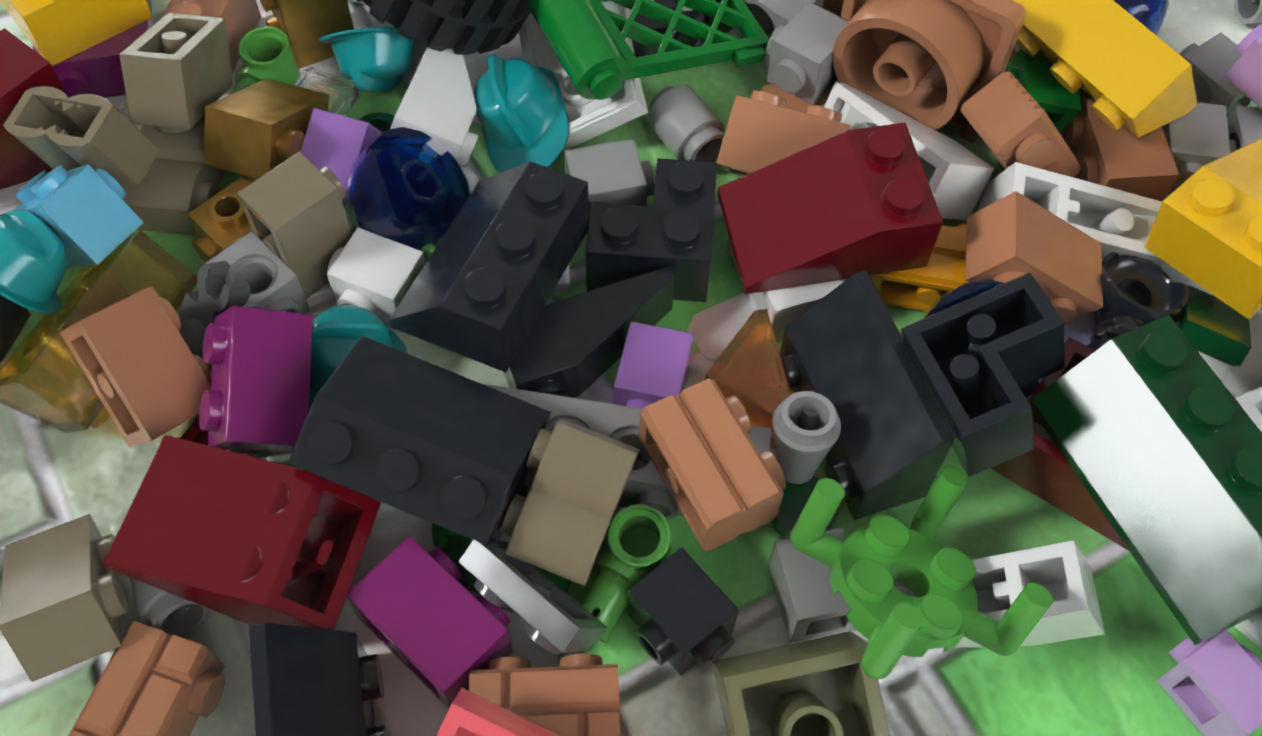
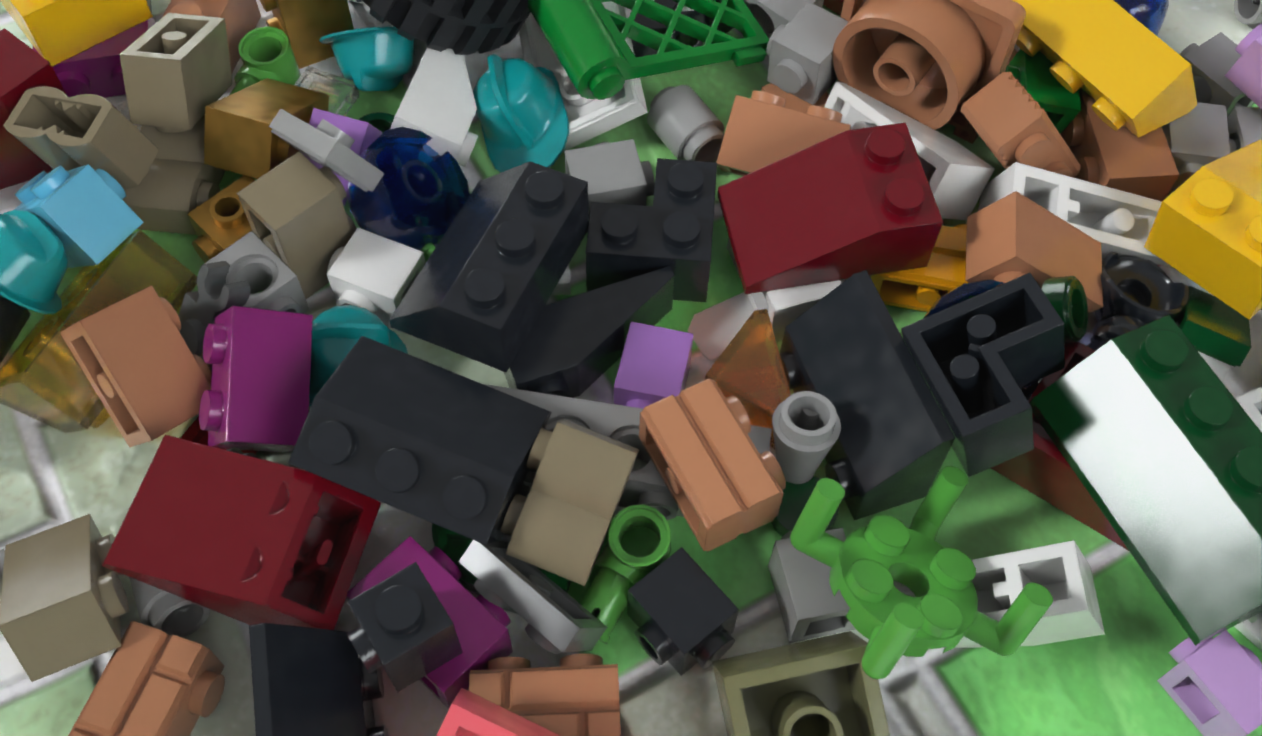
(327, 147): none -> light grey plate
(403, 628): none -> black brick
(1070, 303): none -> dark green tile

